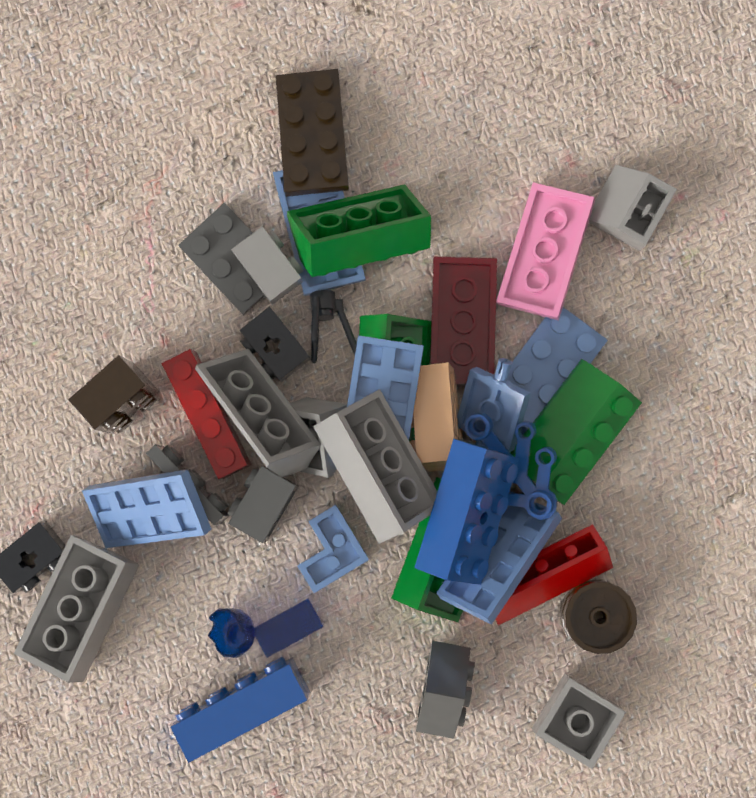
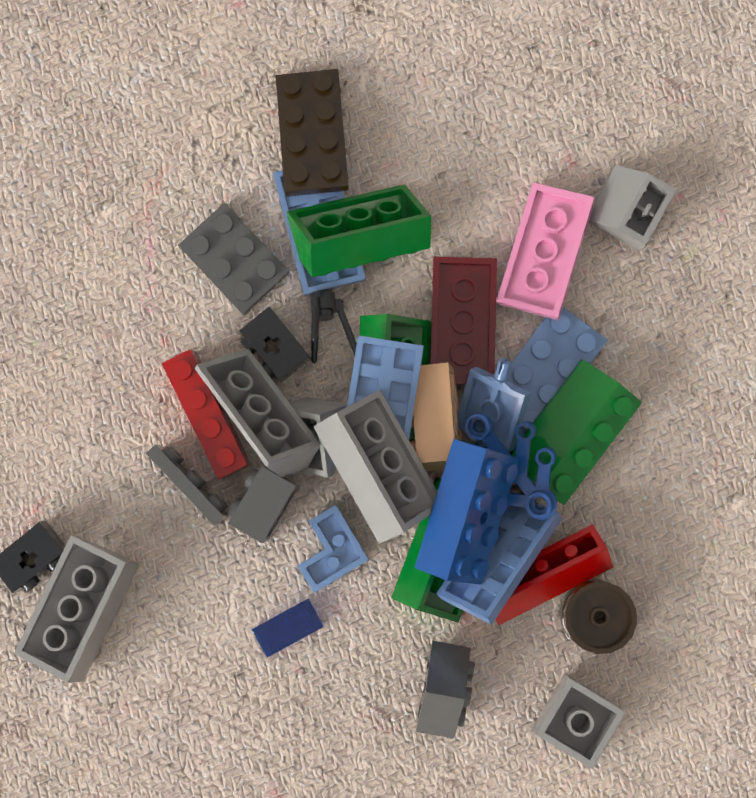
(114, 396): dark brown brick -> none
(147, 509): medium blue plate -> none
(231, 632): clear blue hair -> none
(240, 709): blue brick -> none
(268, 265): light grey brick -> none

